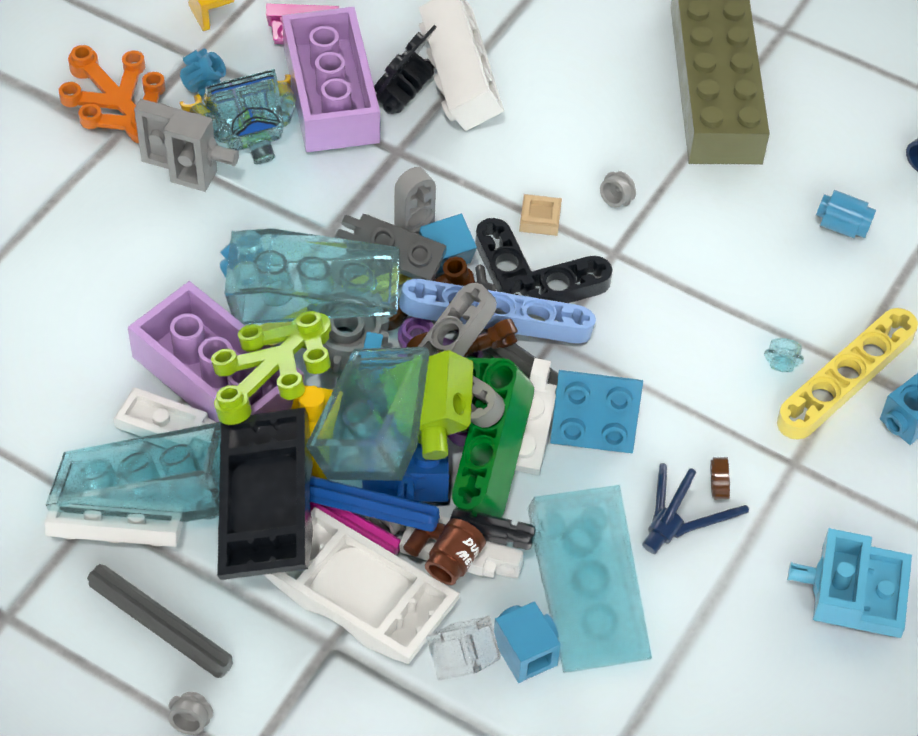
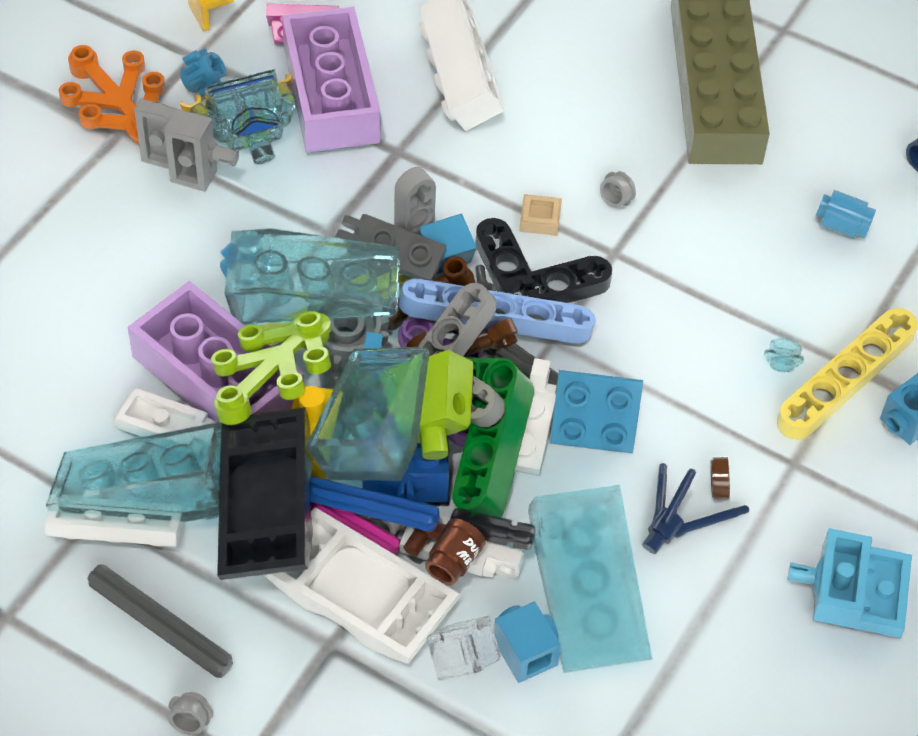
(405, 75): black hinge -> none

